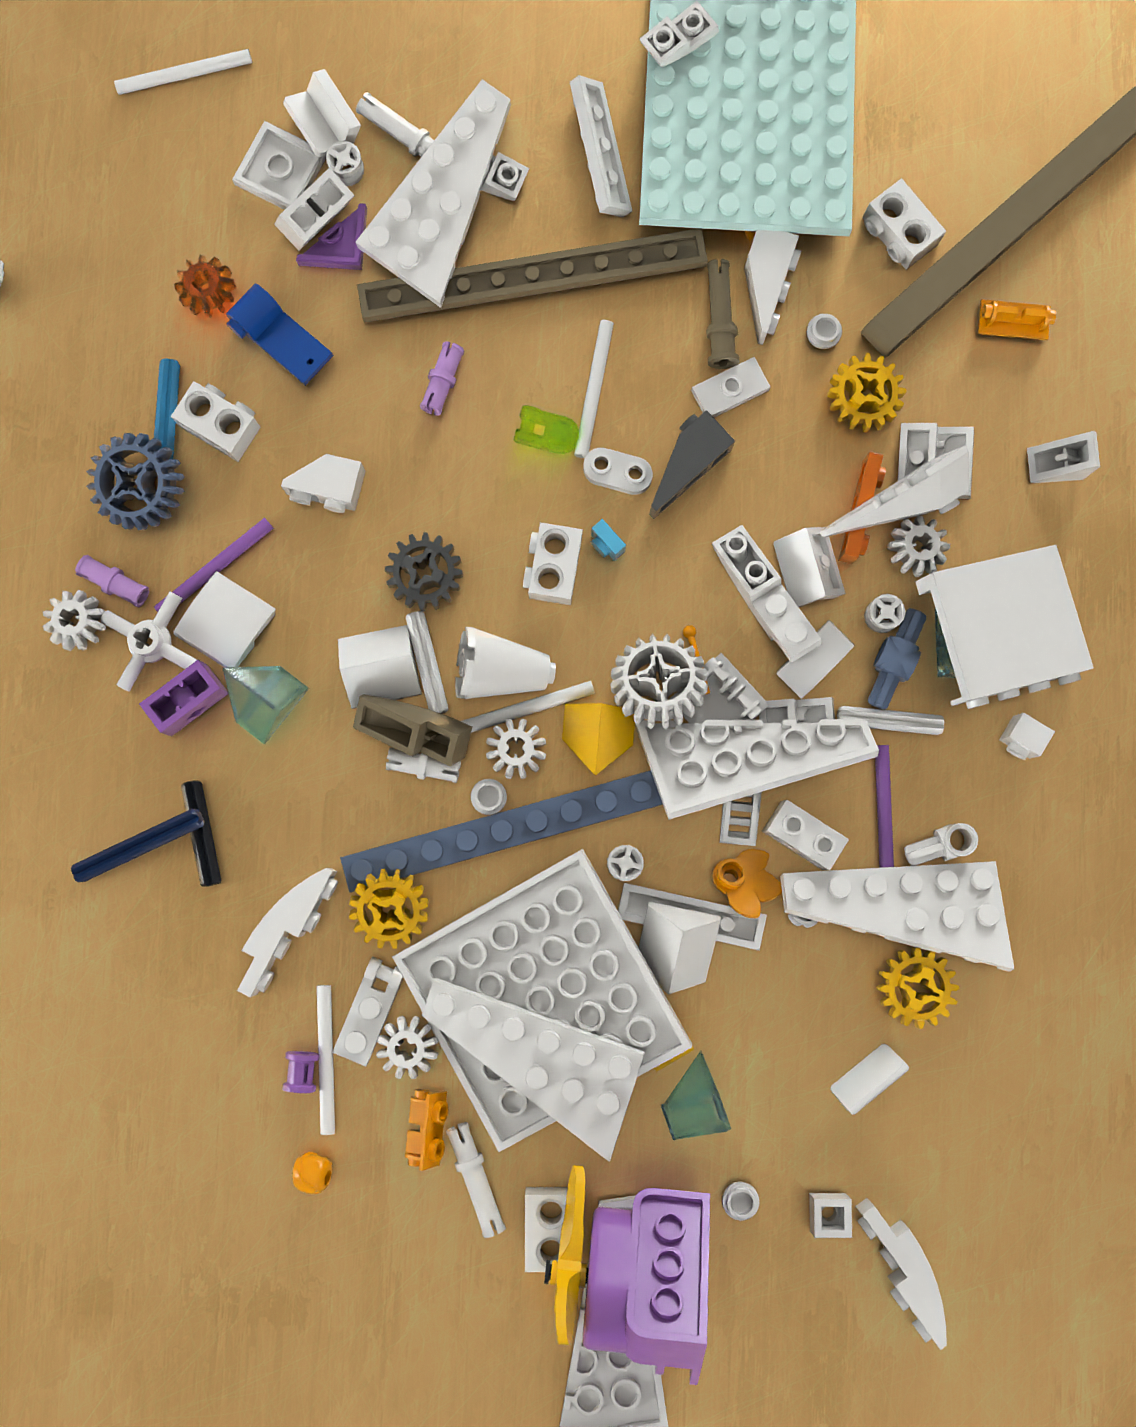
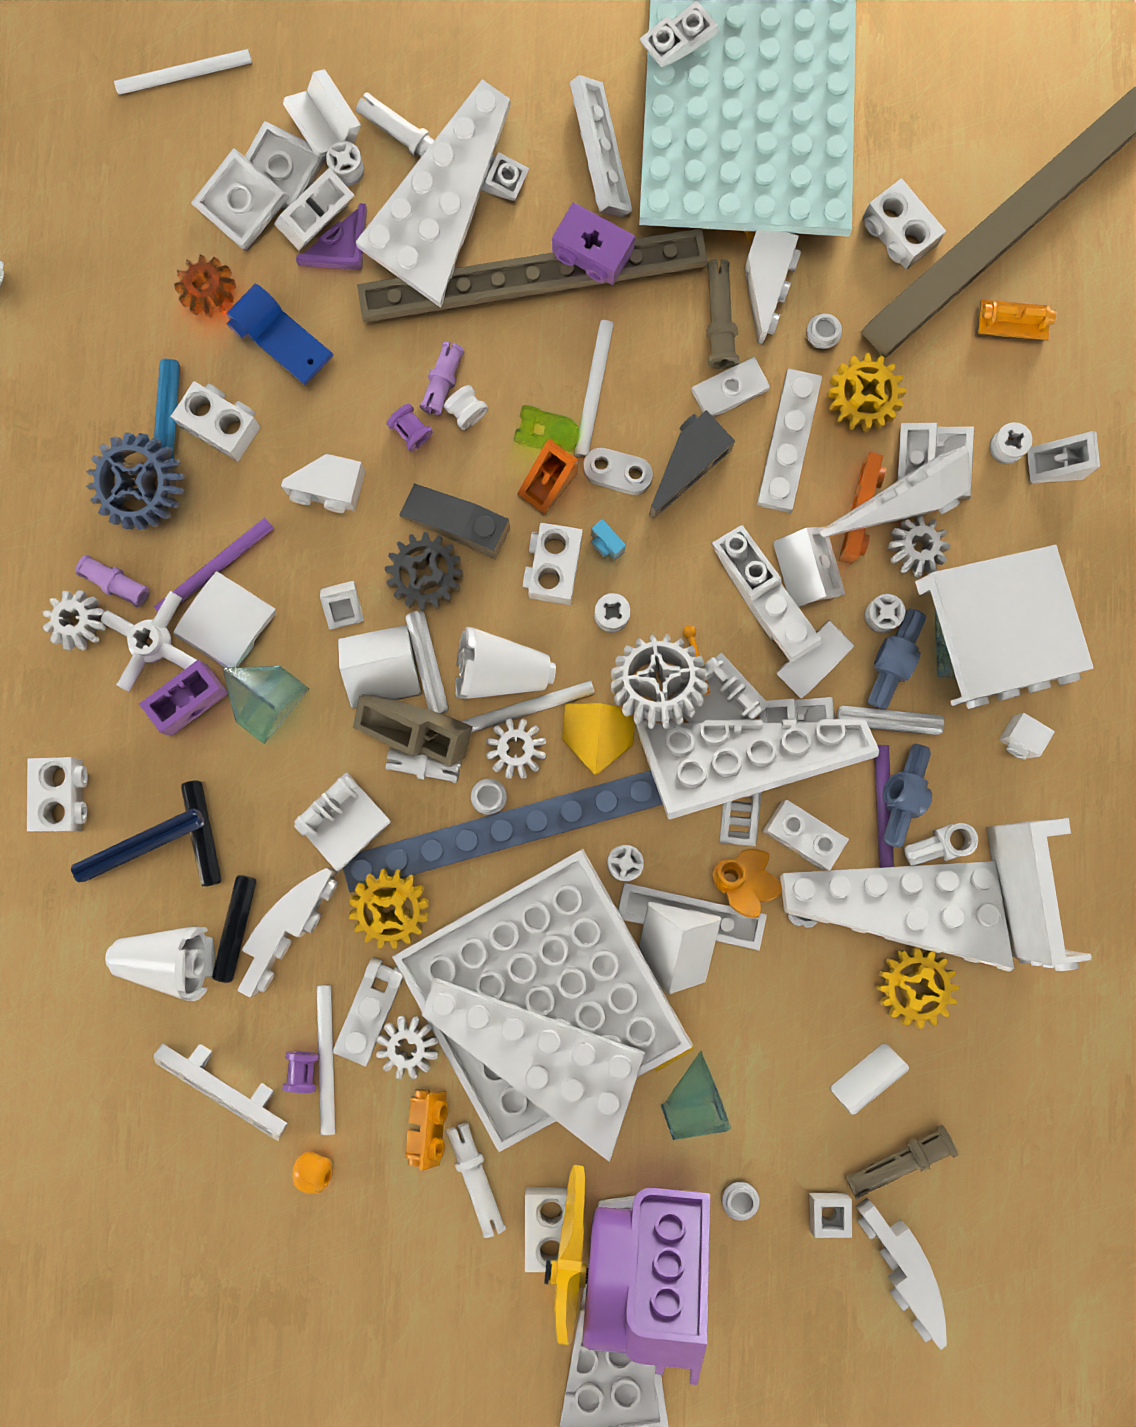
(45, 795): none -> white brick
(165, 961): none -> white cone
(192, 1073): none -> white hinge
(234, 929): none -> black axle
(240, 199): none -> white tile
(341, 605): none -> white slope
(342, 822): none -> white hinge
(409, 427): none -> medium lavender bush
(457, 519): none -> dark grey slope
(465, 407): none -> white wheel
(548, 477): none -> orange slope
(583, 229): none -> medium lavender brick
(608, 618): none -> white wheel
(789, 440): none -> white plate
(907, 795): none -> sand blue axle
(916, 1156): none -> dark tan pin
(1004, 449): none -> white wheel
(1030, 892): none -> white panel

